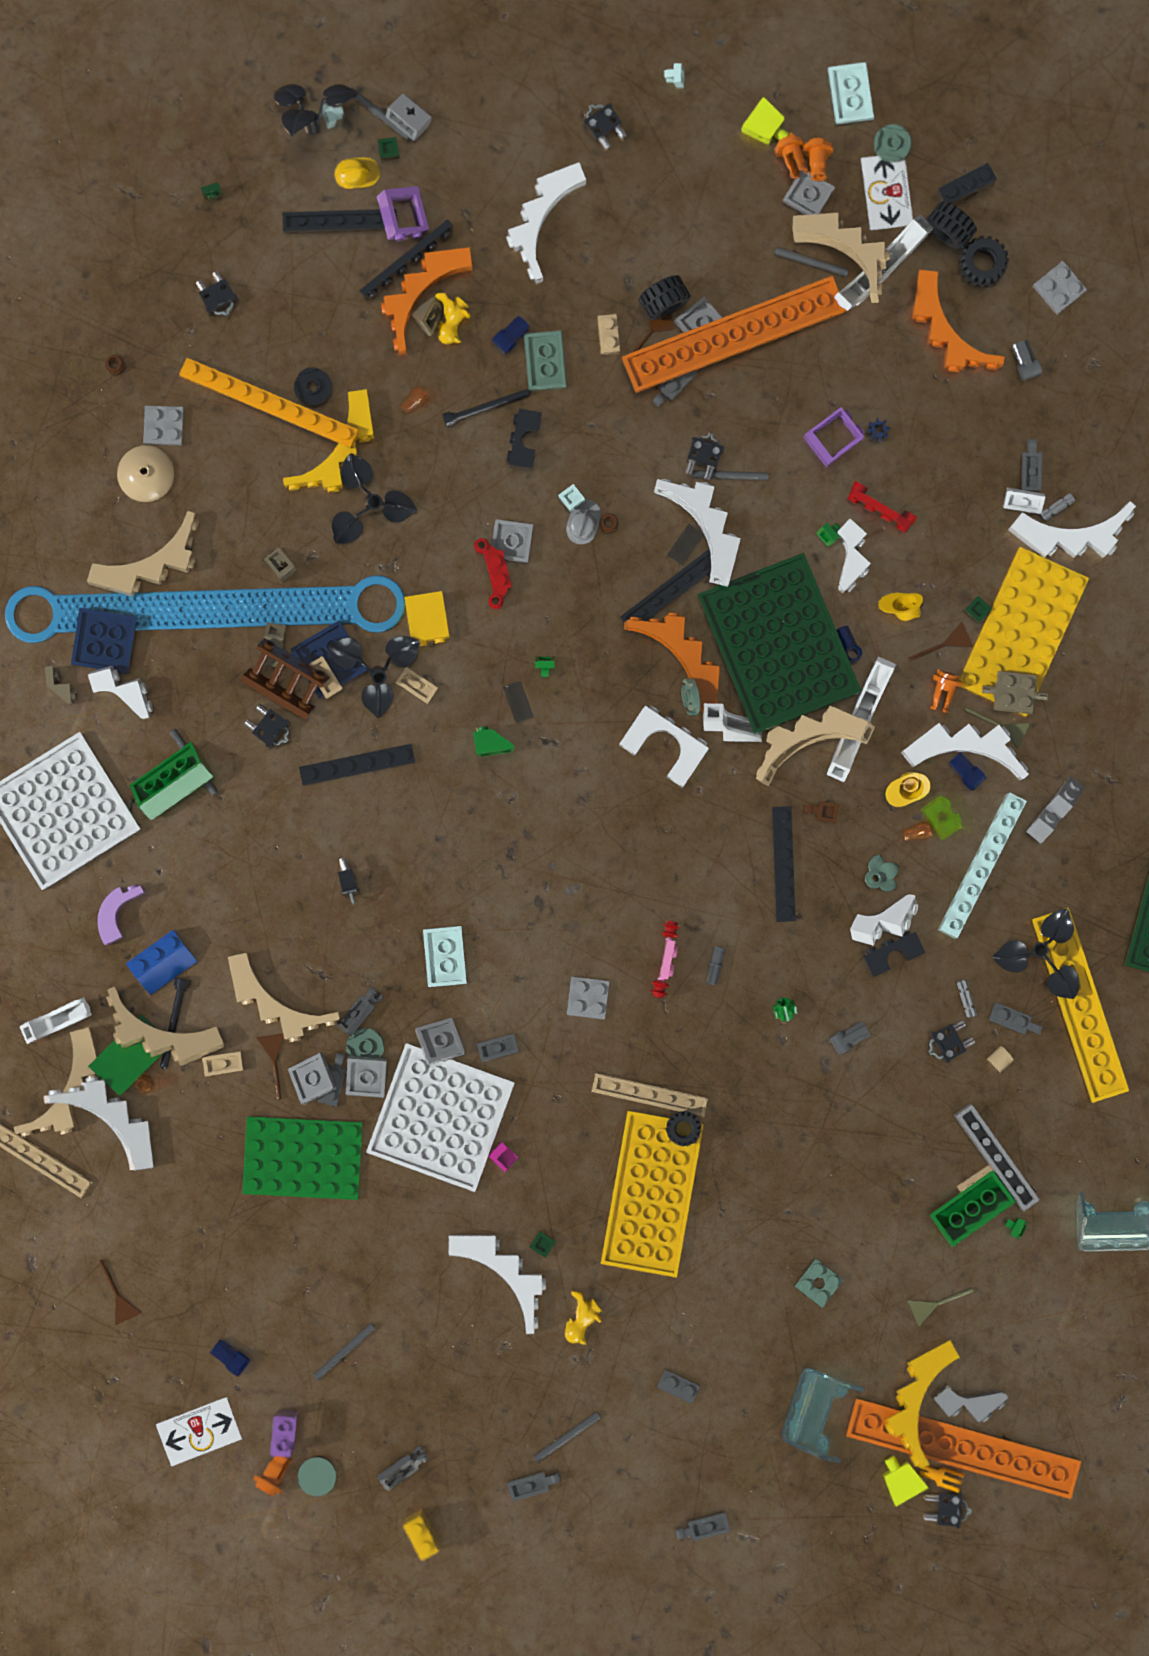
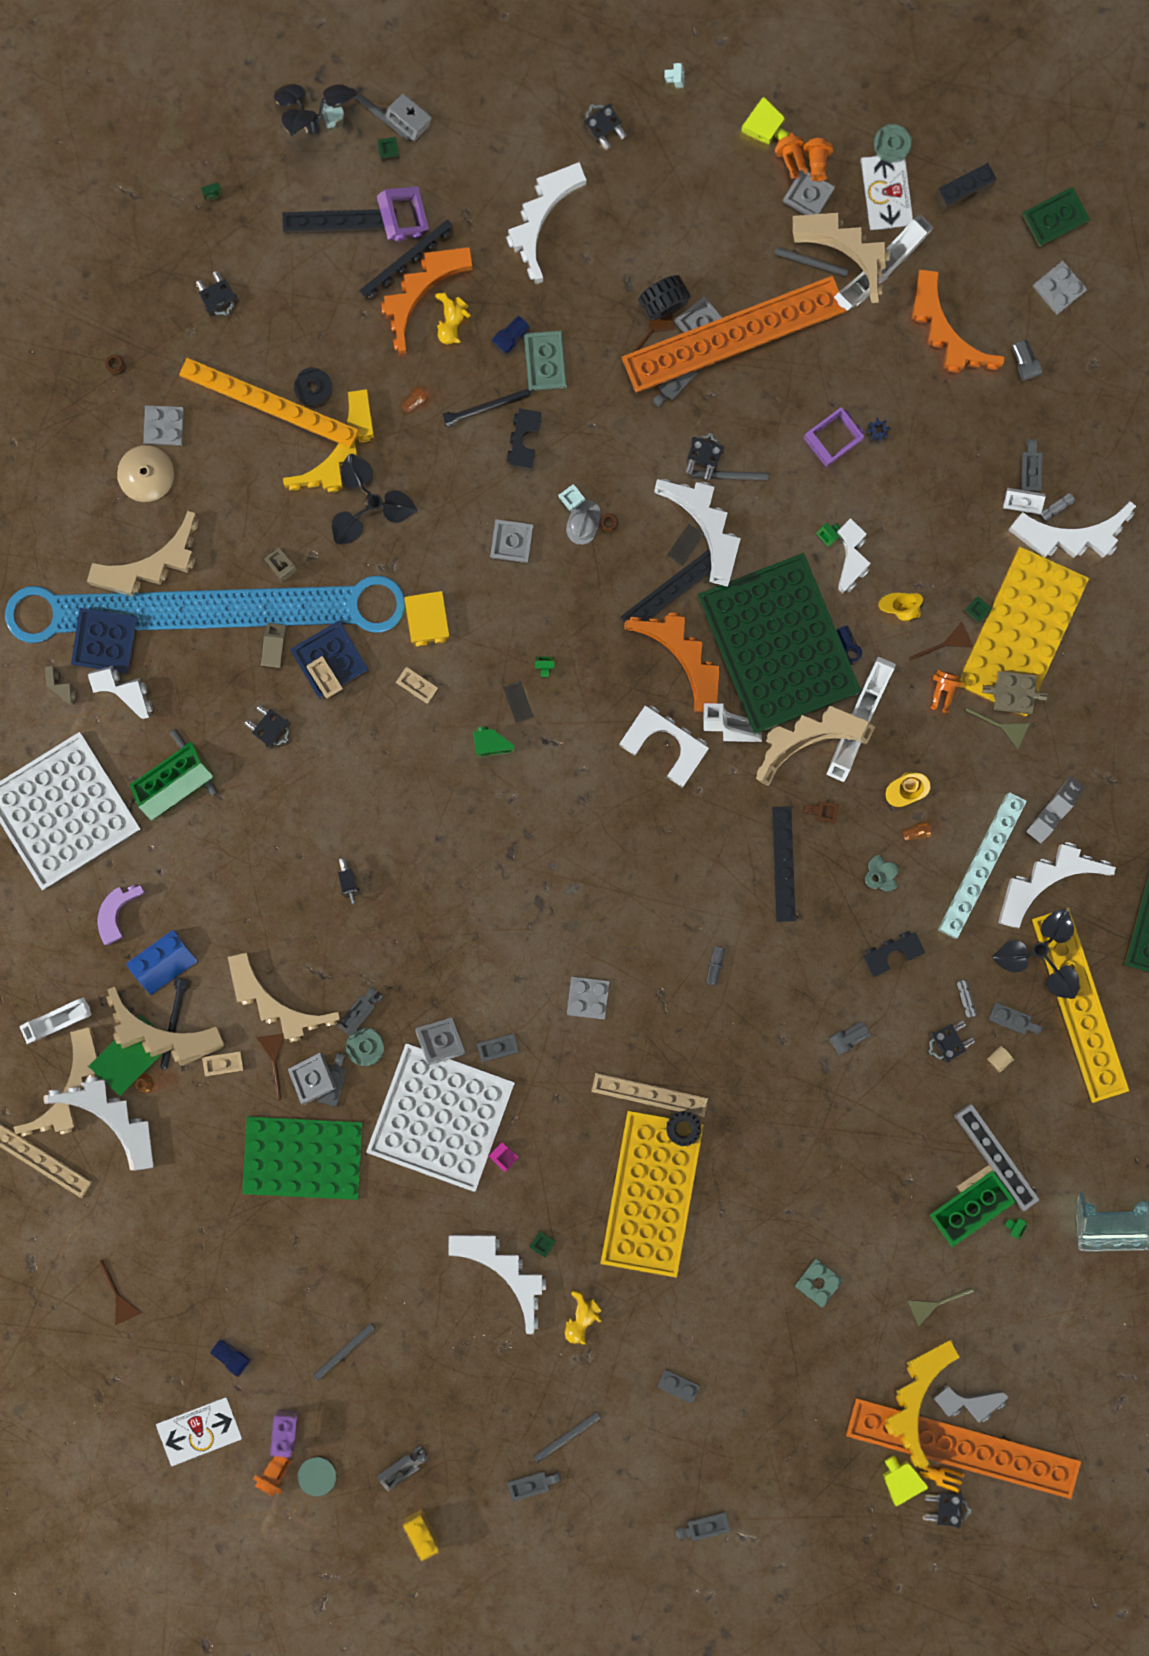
(277, 693): reddish brown fence -> none
(357, 173): yellow piece -> none
(357, 764): black plate -> none
(366, 1076): light grey plate -> none
(375, 697): black plant -> none
(428, 315): dark tan slope -> none
(444, 956): light aqua plate -> none
(497, 571): red plate -> none
(608, 334): tan plate -> none
(669, 952): plate -> none
(690, 696): sand green tile -> none
(785, 1009): green gear -> none
(810, 1411): clear light blue windscreen -> none
(850, 93): light aqua plate -> none
(858, 494): red plate -> none
(893, 920): white arch -> none
(931, 813): clear neon green brick -> none
(951, 225): black tyre -> none
(970, 774): clear blue piece -> none
(991, 745): white arch -> none
(994, 250): black tyre -> none
(1055, 216): none -> dark green plate
(1067, 863): none -> white arch

